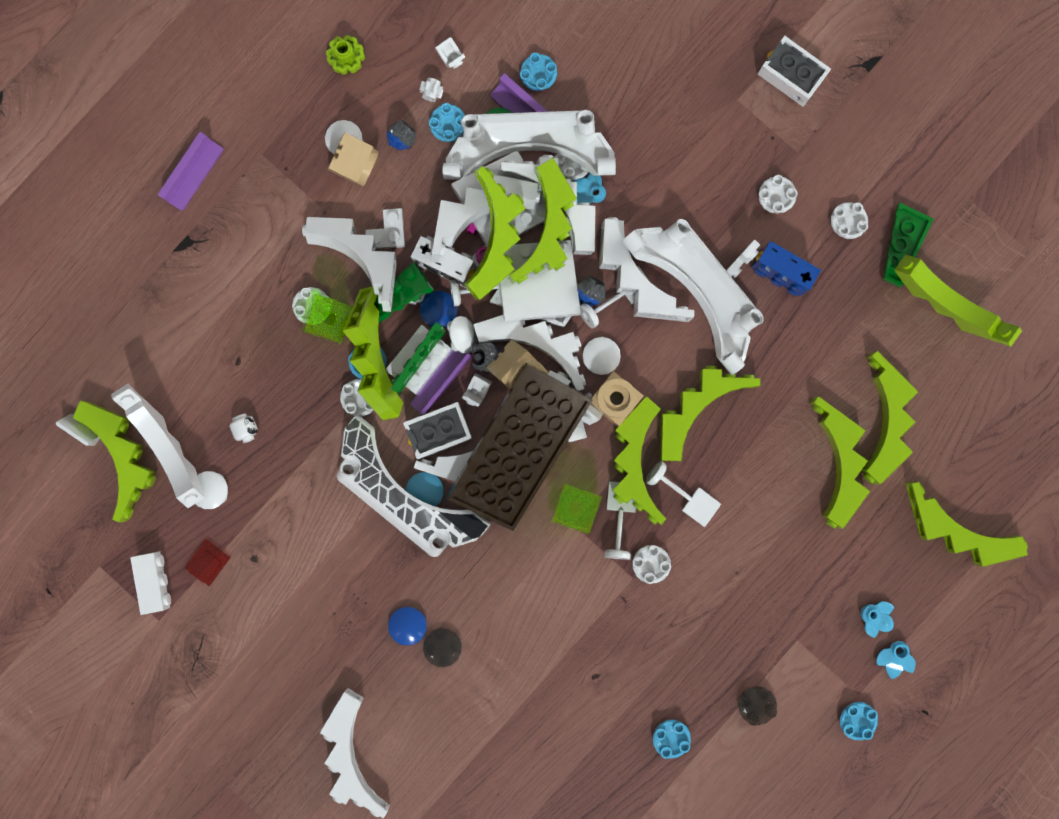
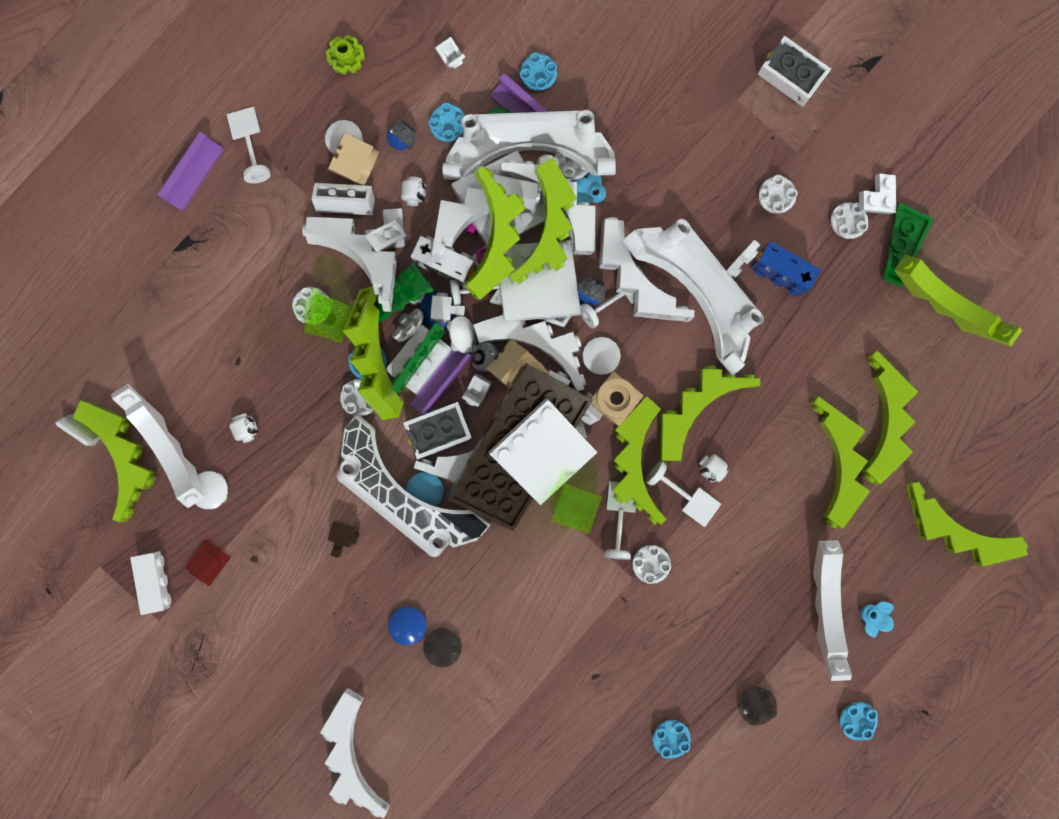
(243, 124): none -> white piece
(342, 535): none -> dark brown brick
(343, 198): none -> white brick
(385, 236): none -> white plate
(408, 325): none -> white dish
(413, 191): none -> white head
(431, 89): white gear -> none
(442, 309): none -> white brick
(542, 451): none -> white plate
(713, 468): none -> white head
(828, 607): none -> white arch
(883, 198): none -> white plate
(894, 662): medium azure plate -> none

